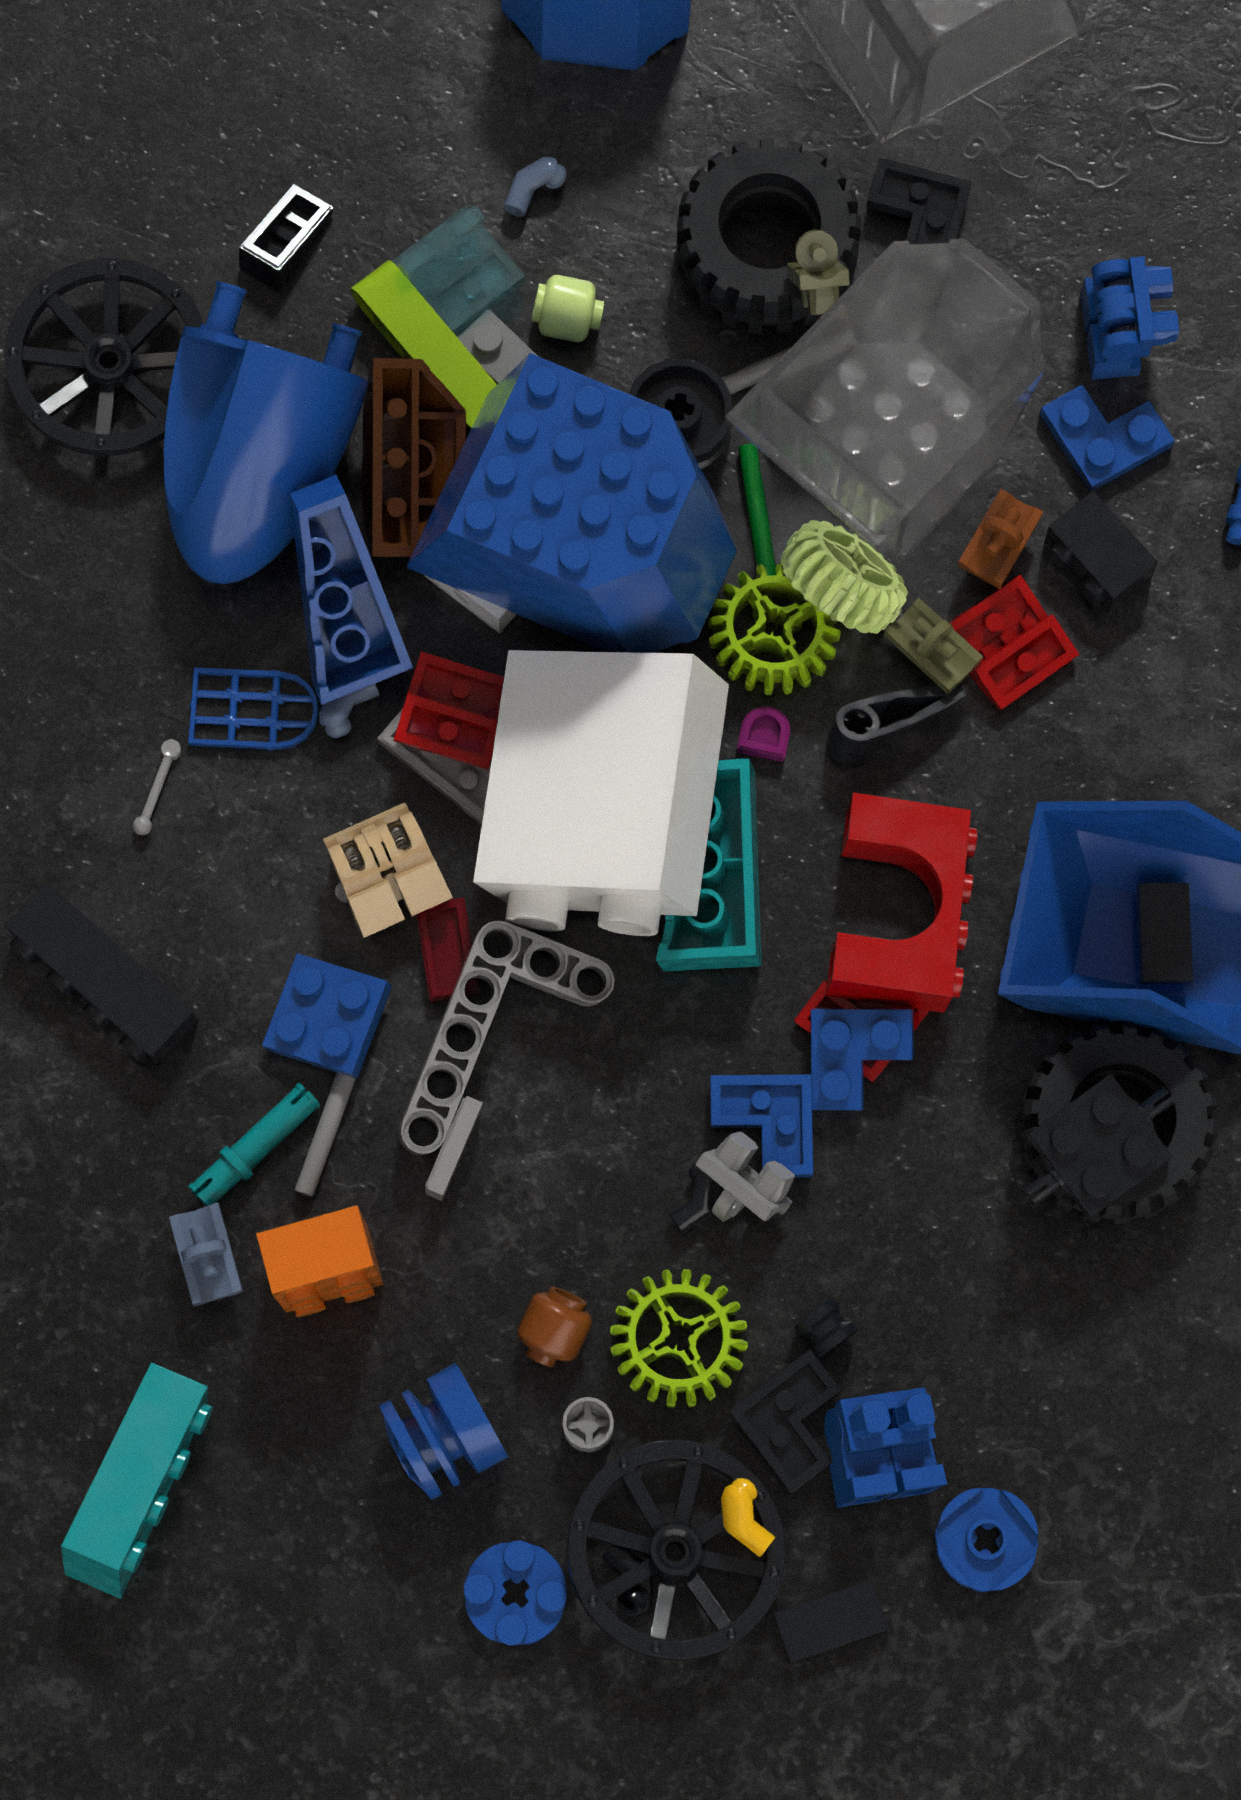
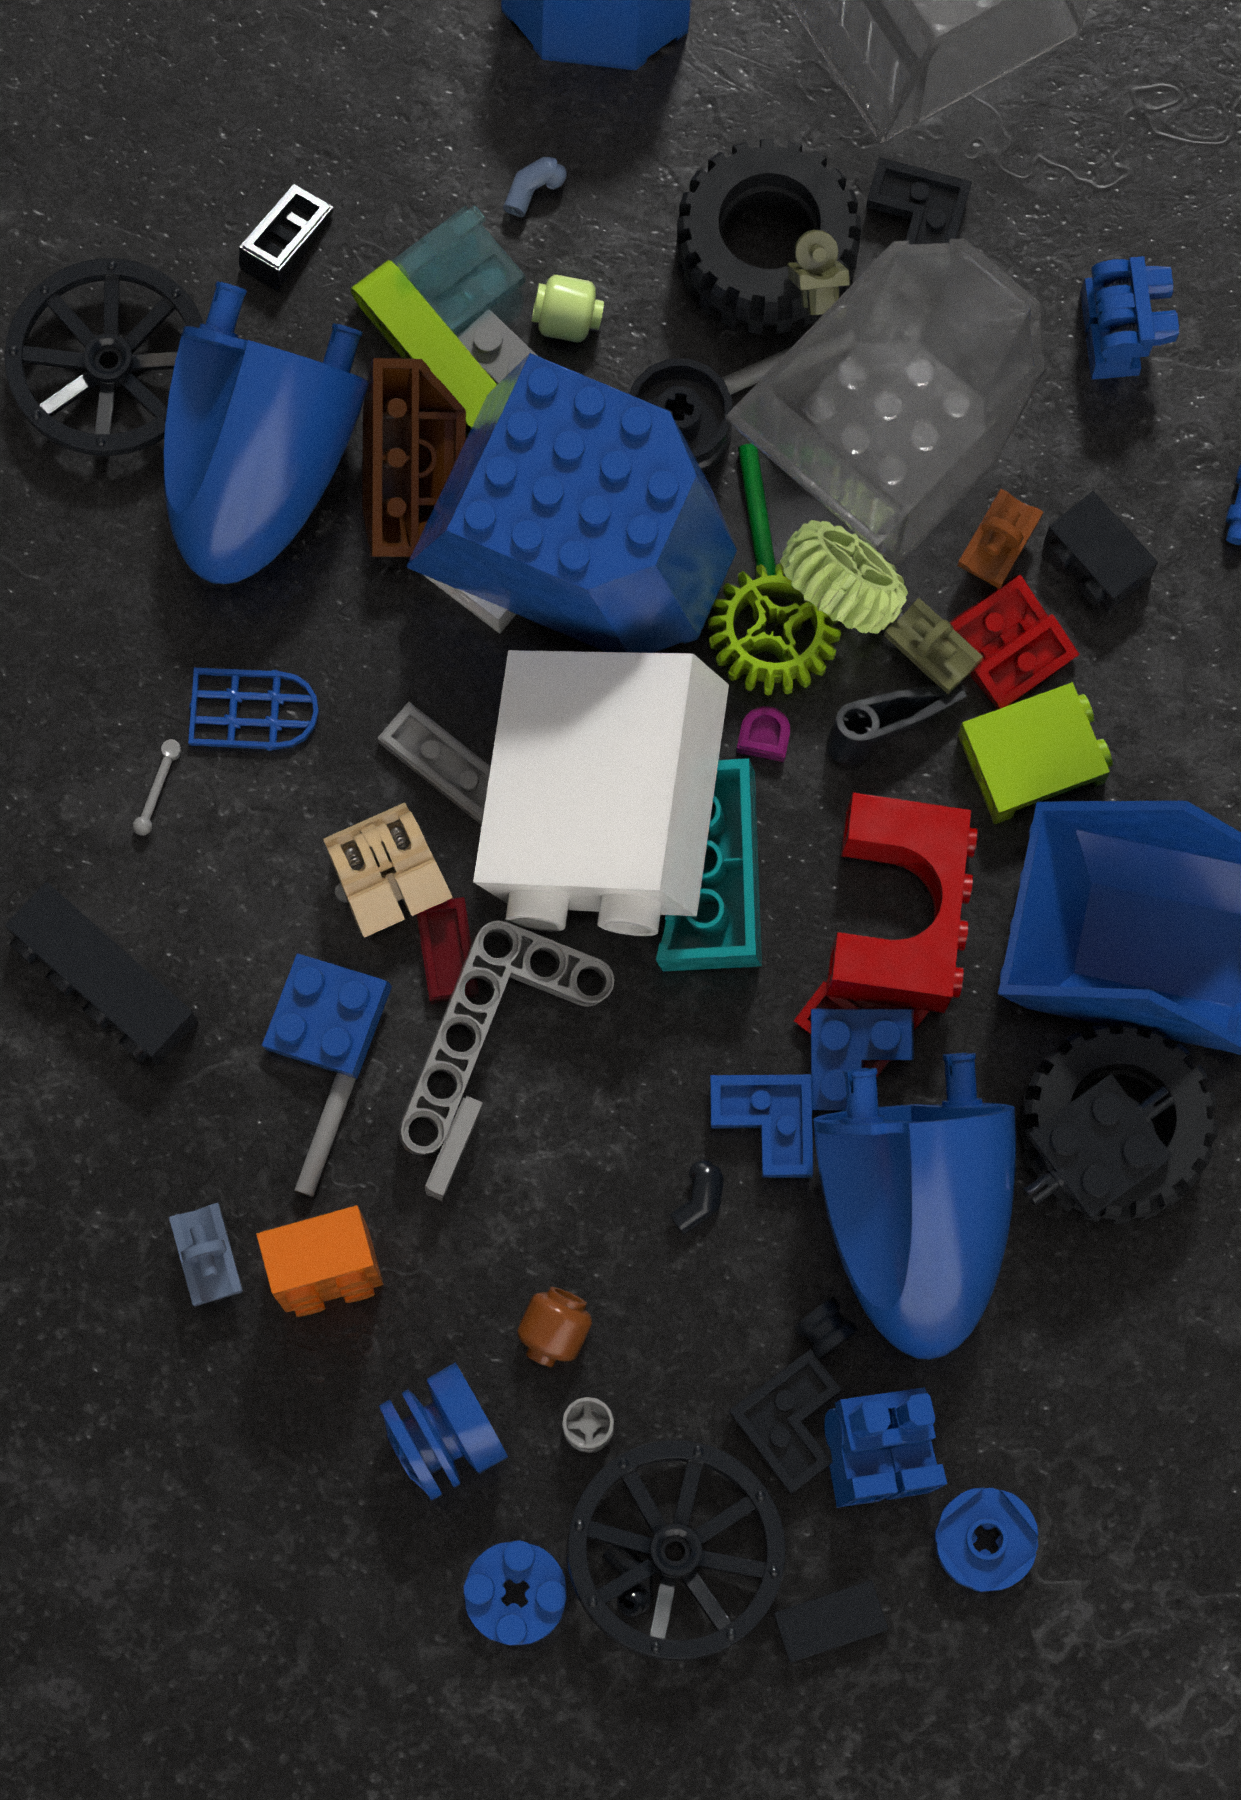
(134, 1480): teal wedge -> none
(254, 1146): teal pin -> none
(336, 712): sand blue arm -> none
(344, 605): blue wedge -> none
(451, 711): red slope -> none
(658, 1300): lime gear -> none
(739, 1516): yellow arm -> none
(742, 1185): light grey hips -> none
(920, 1205): none -> blue windscreen
(1034, 750): none -> lime panel
(1100, 448): blue plate -> none
(1164, 933): black tile -> none

